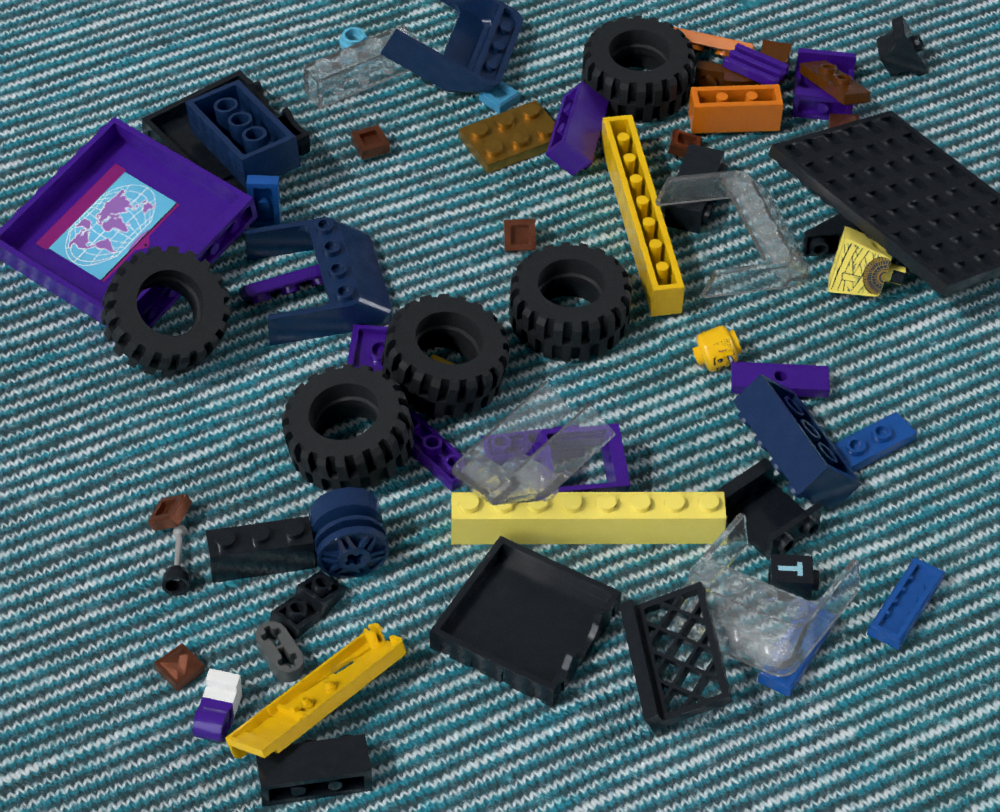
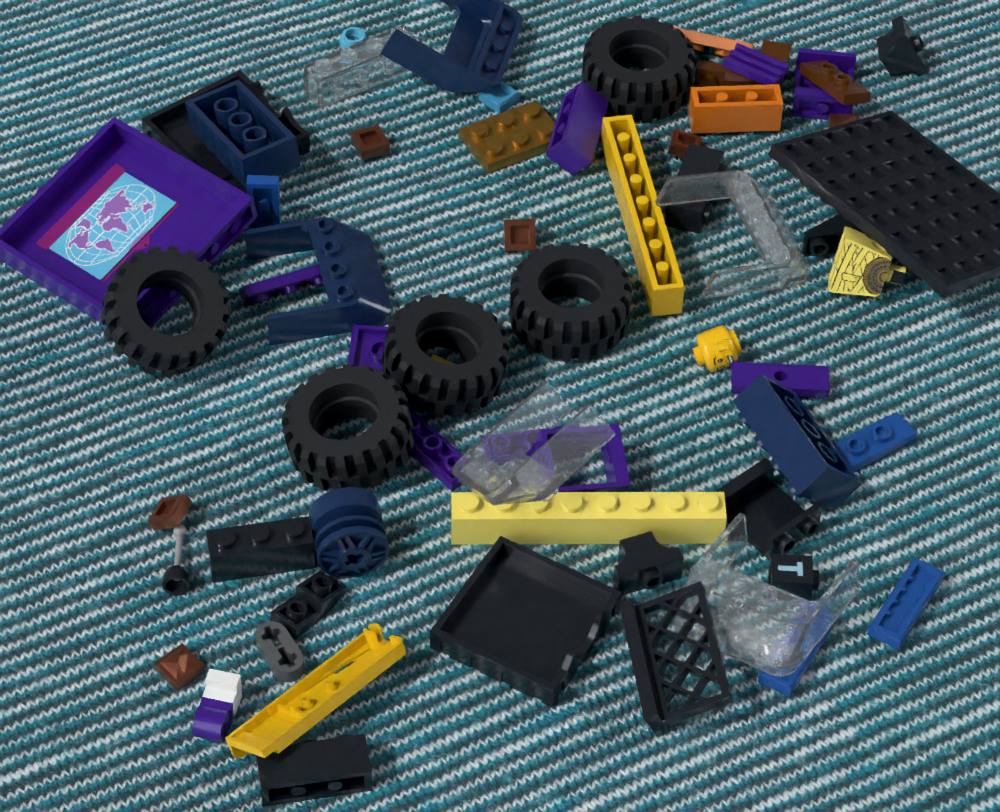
(645, 564): none -> black brick

